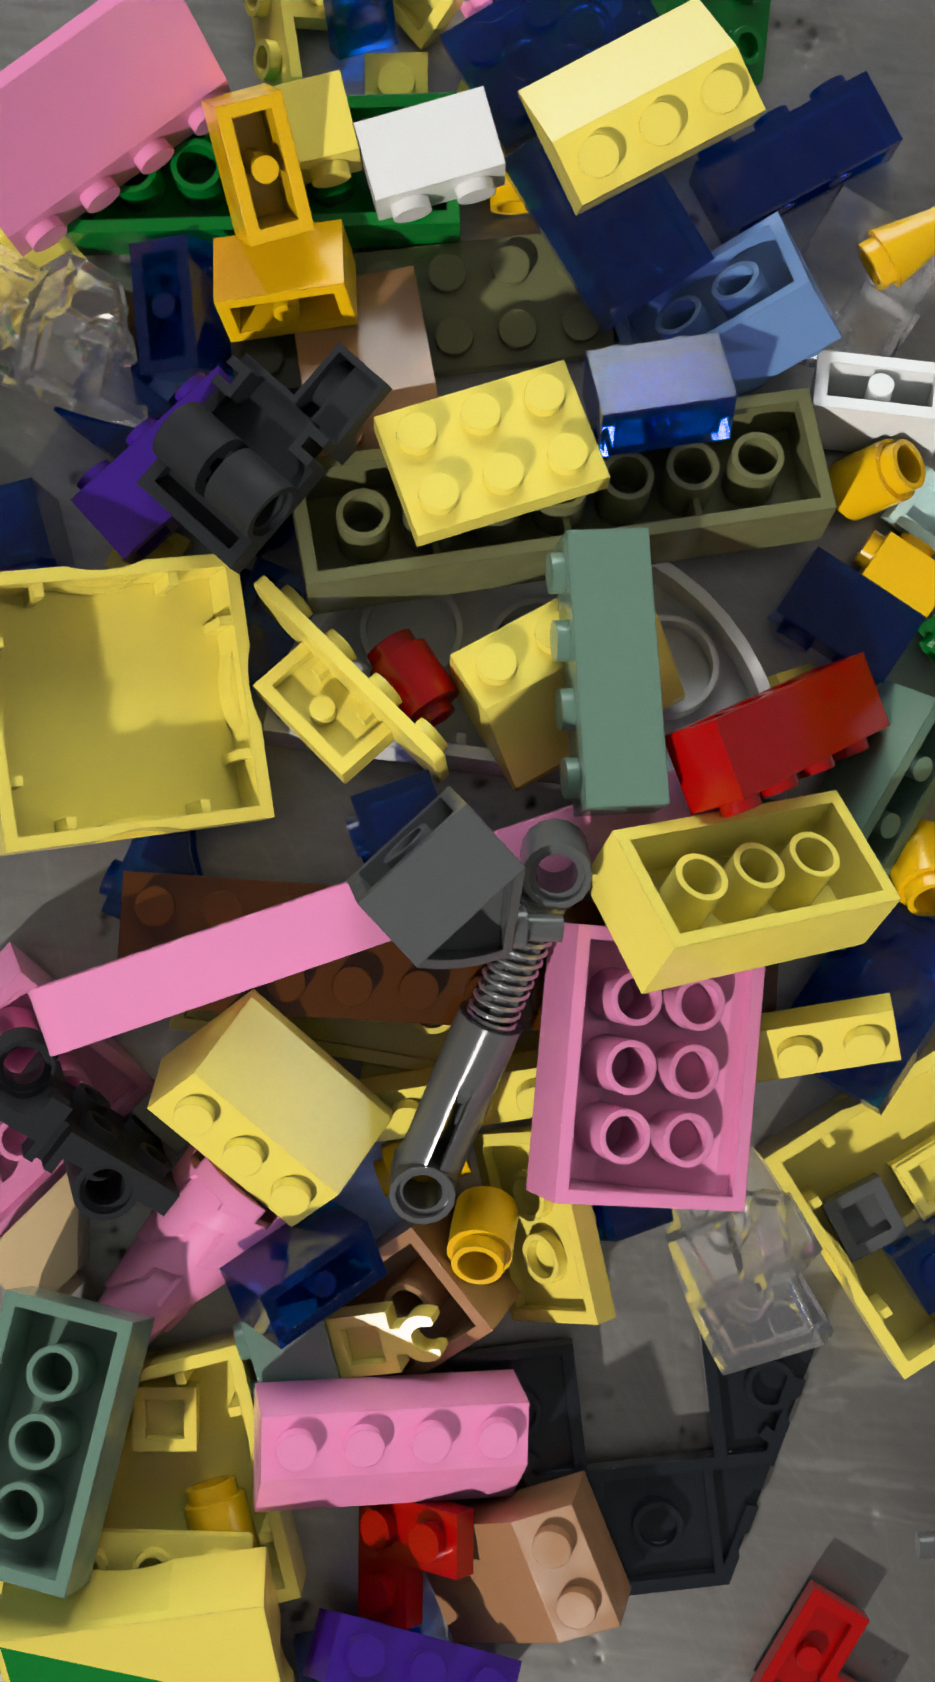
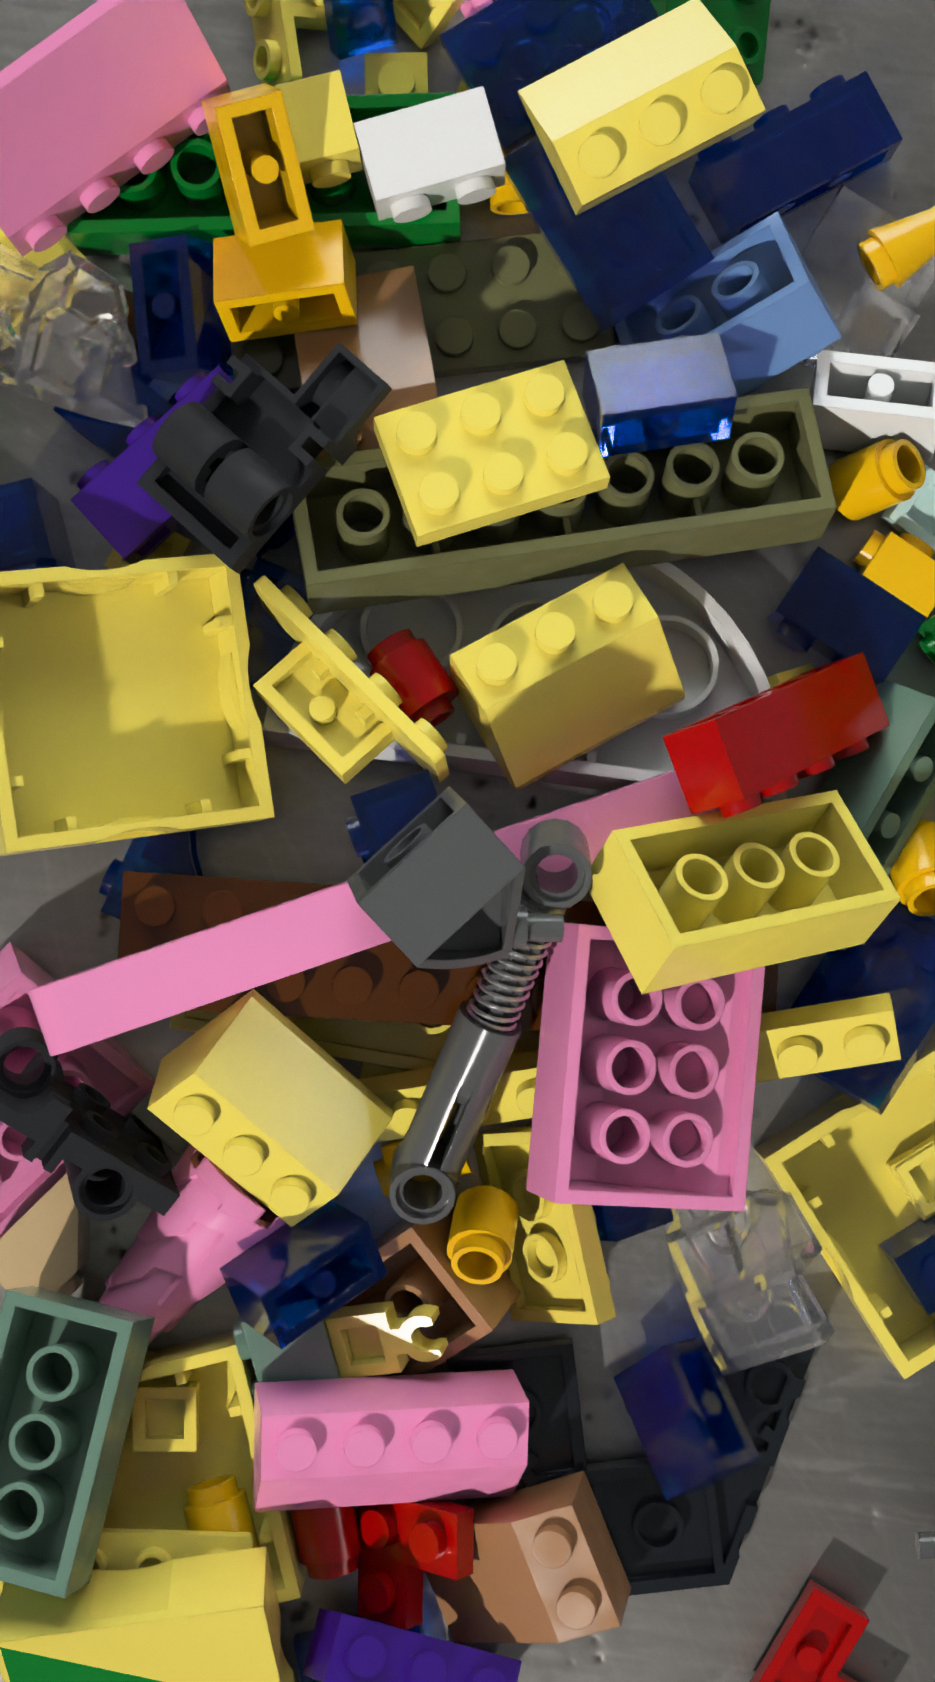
(327, 1541): none -> red brick
(609, 672): sand green brick -> none
(685, 1418): none -> clear blue brick
(863, 1217): dark grey plate -> none

